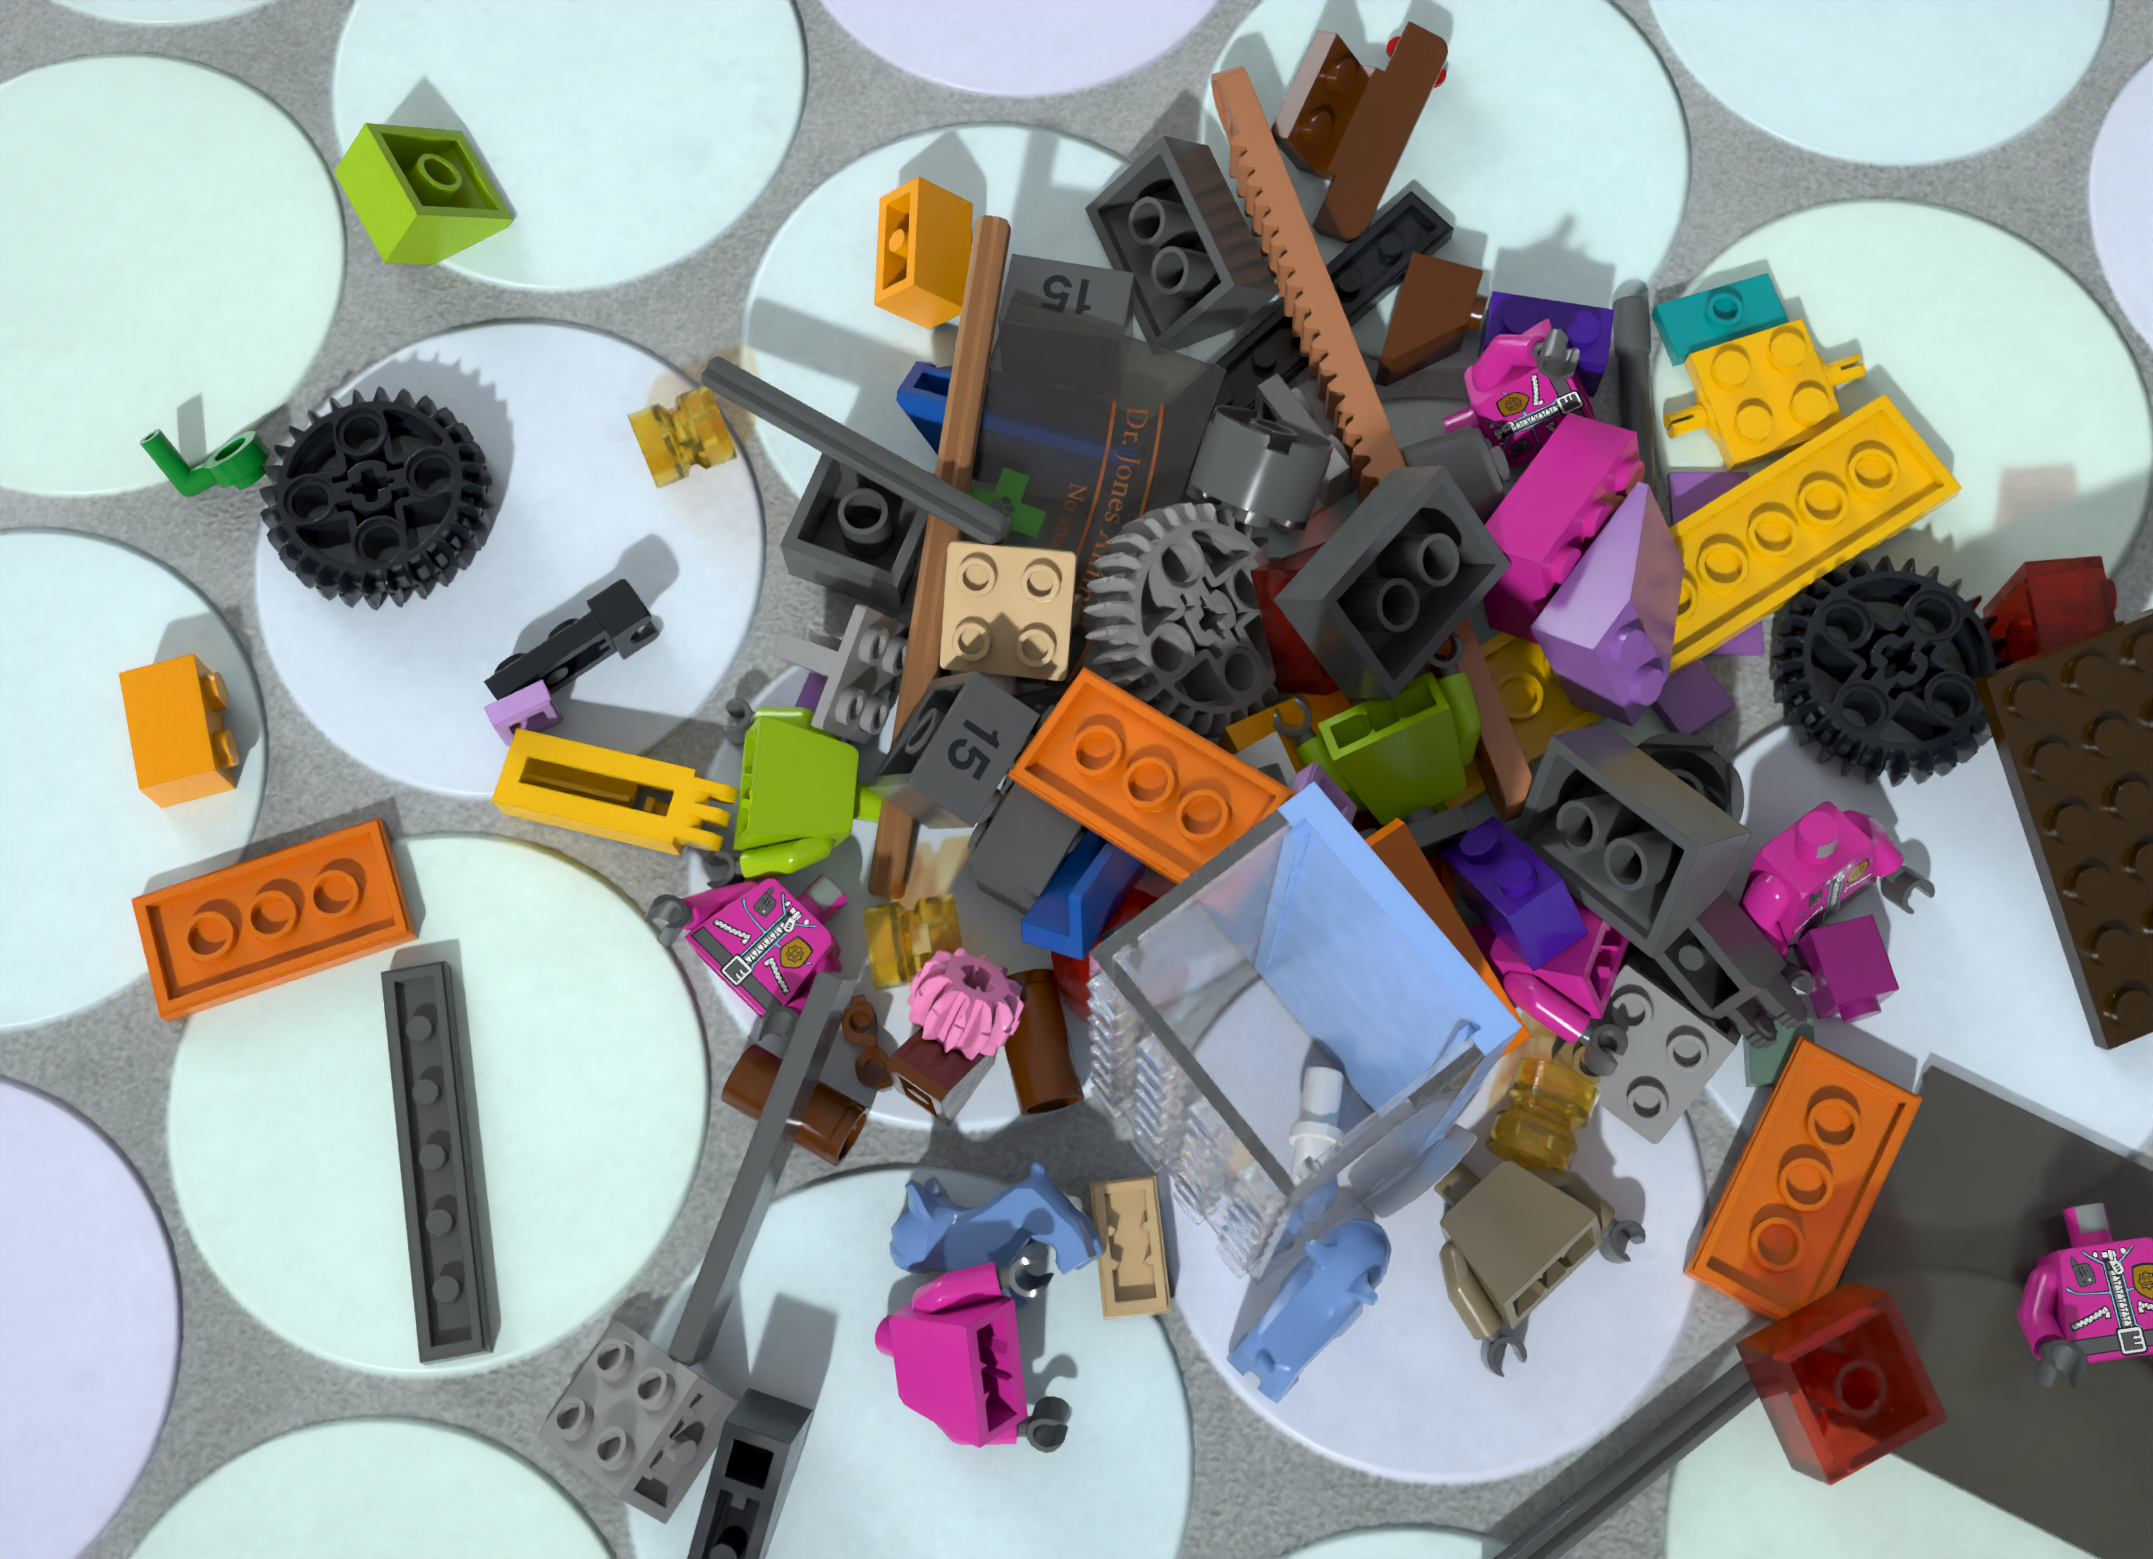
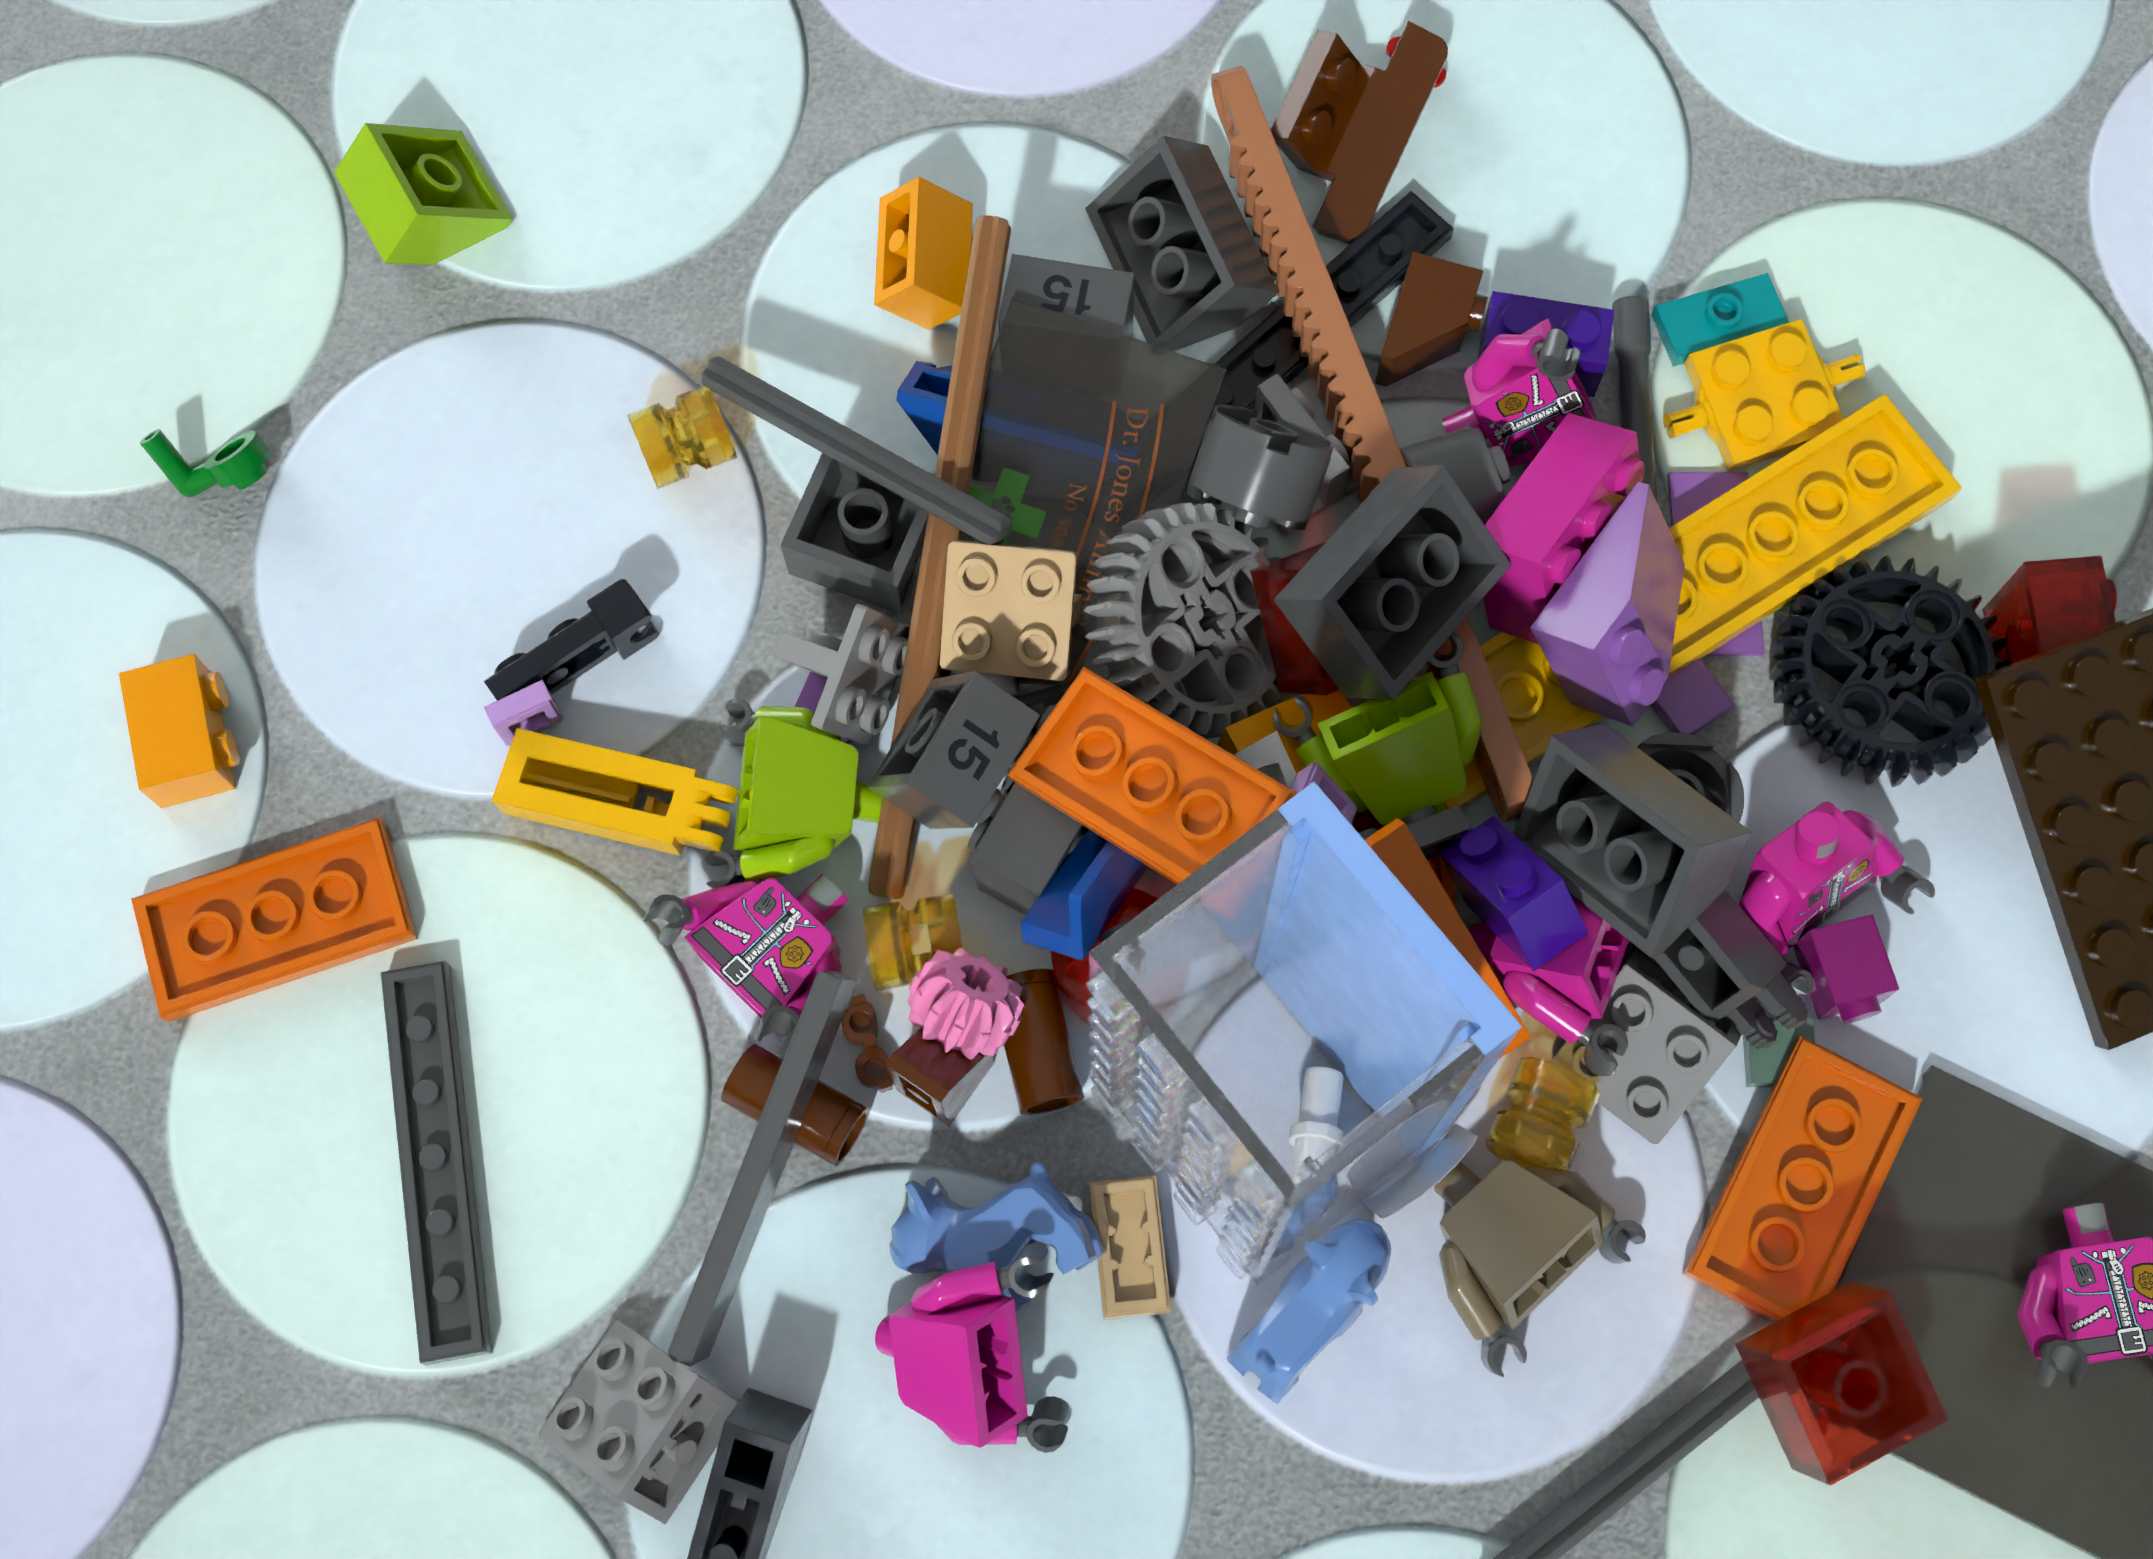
(372, 521): black gear -> none

